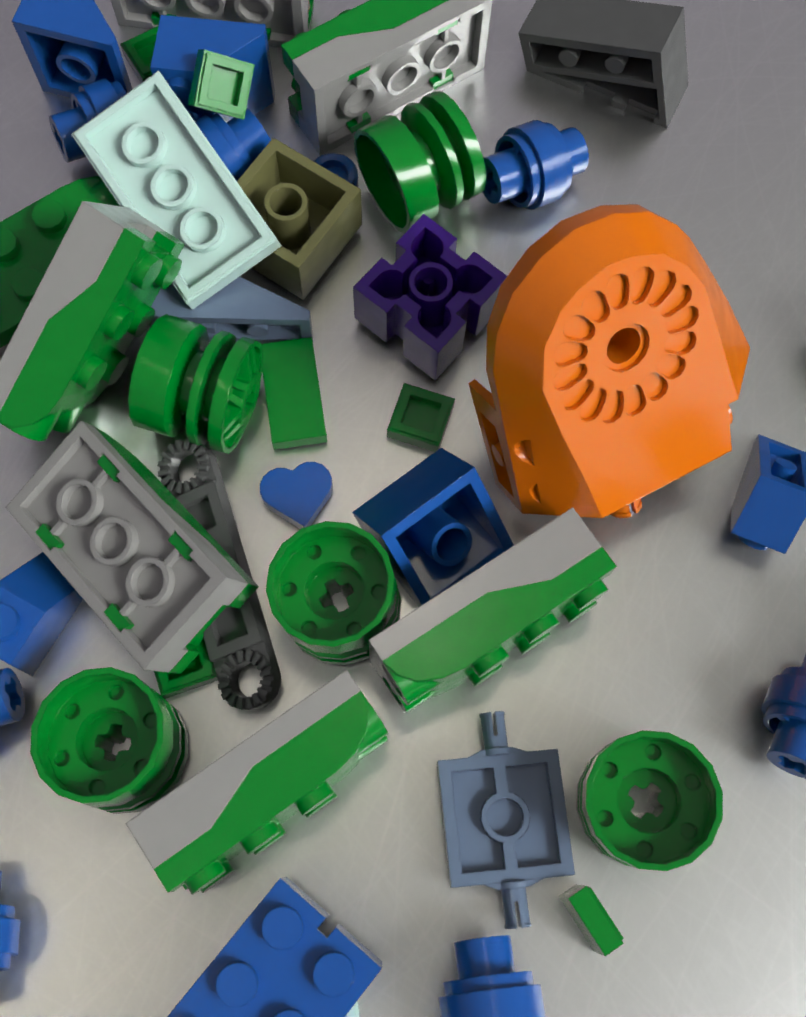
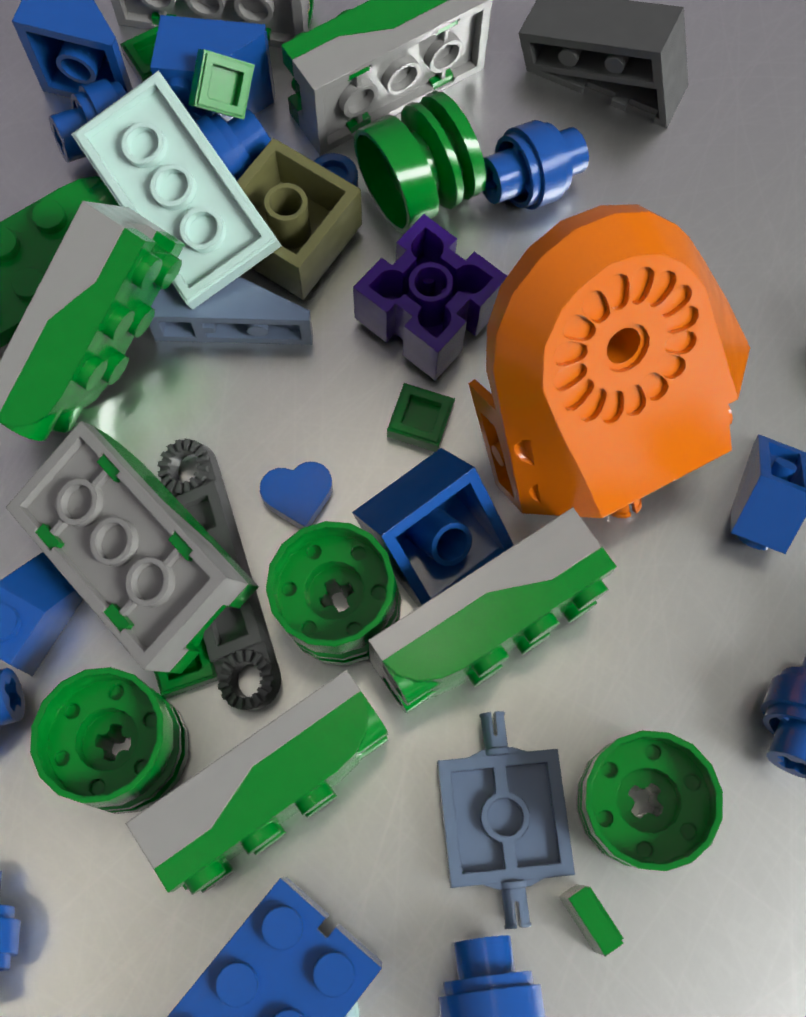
(195, 383): green wheel -> none
(293, 394): green tile -> none

